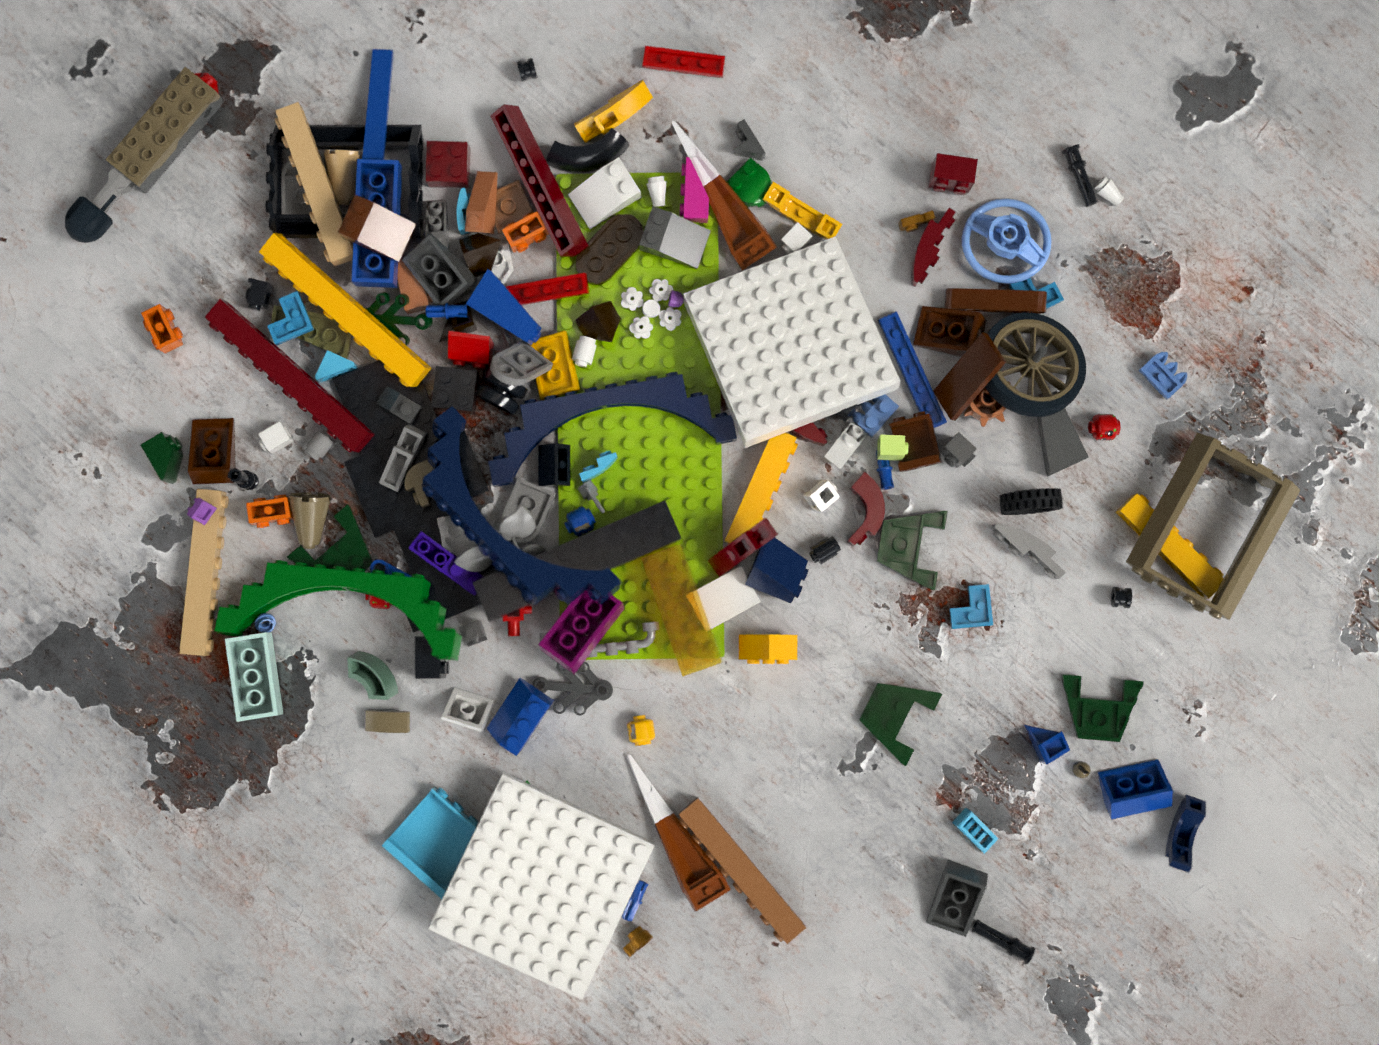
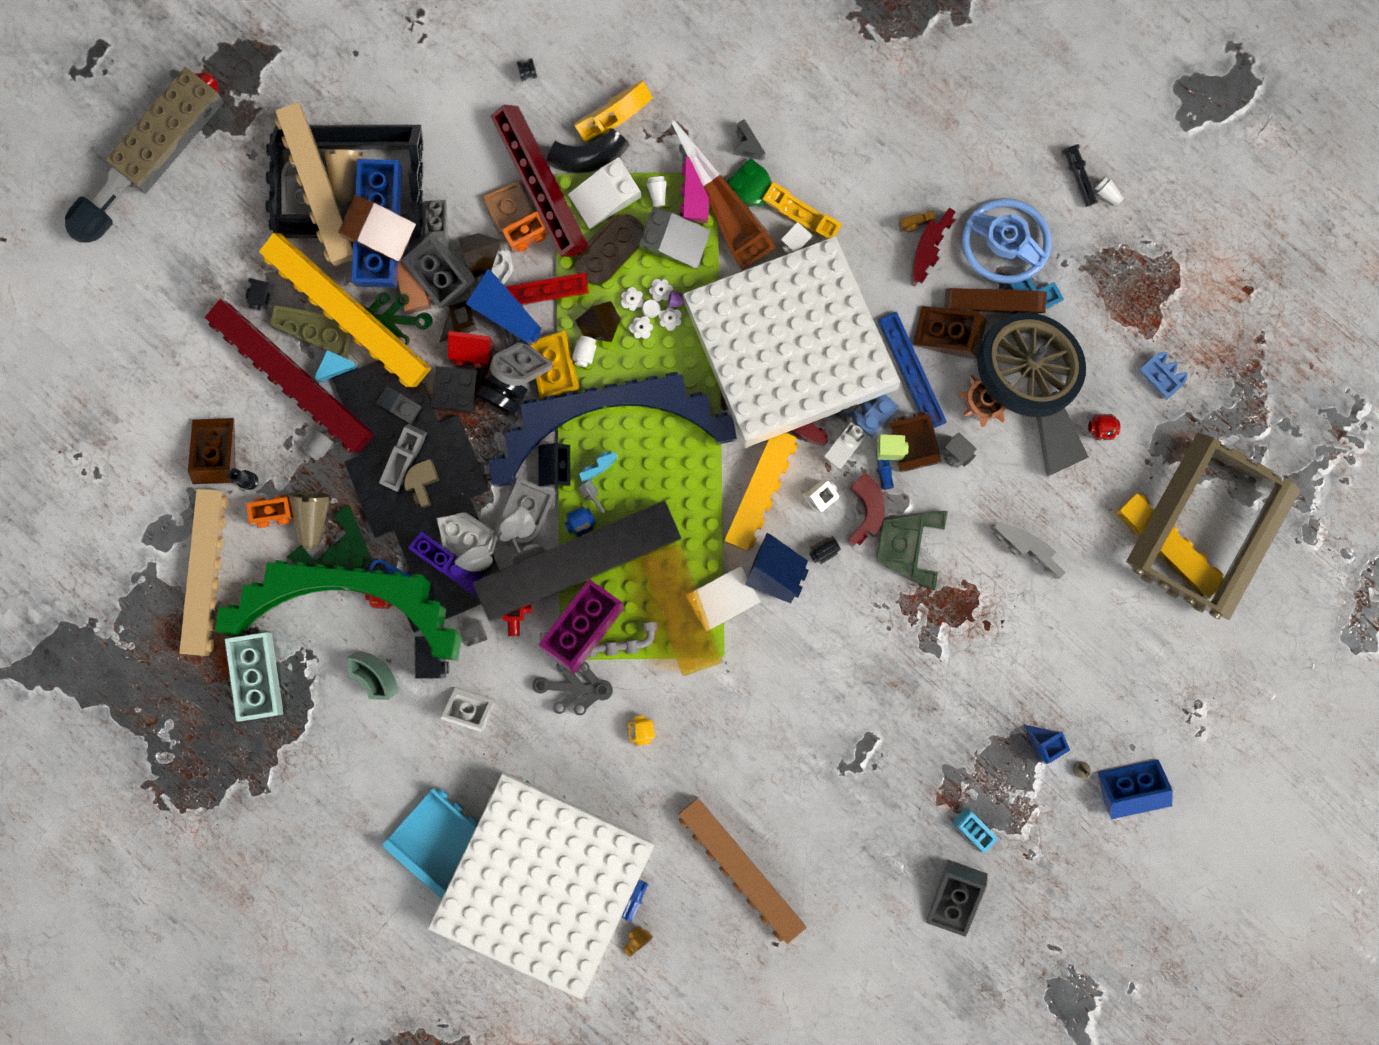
(160, 325): orange brick -> none
(164, 455): dark green slope -> none
(201, 511): medium lavender tile -> none
(267, 627): medium blue plate -> none
(275, 437): white brick -> none
(296, 321): dark azure plate -> none
(378, 104): blue tile -> none
(387, 721): dark tan slope -> none
(446, 310): blue axle -> none
(448, 164): dark red brick -> none
(462, 204): medium azure slope -> none
(482, 204): nougat slope -> none
(519, 716): blue slope -> none
(528, 573): dark blue arch -> none
(683, 61): red plate -> none
(693, 868): dark orange plate -> none
(742, 547): dark red slope -> none
(767, 648): yellow brick -> none
(888, 711): dark green wing -> none
(952, 173): dark red brick -> none
(969, 376): reddish brown tile -> none
(979, 610): dark azure plate -> none
(1013, 946): black pin -> none
(1031, 501): black tyre -> none
(1100, 718): dark green wing -> none
(1121, 597): black wheel -> none
(1183, 831): dark blue arch -> none

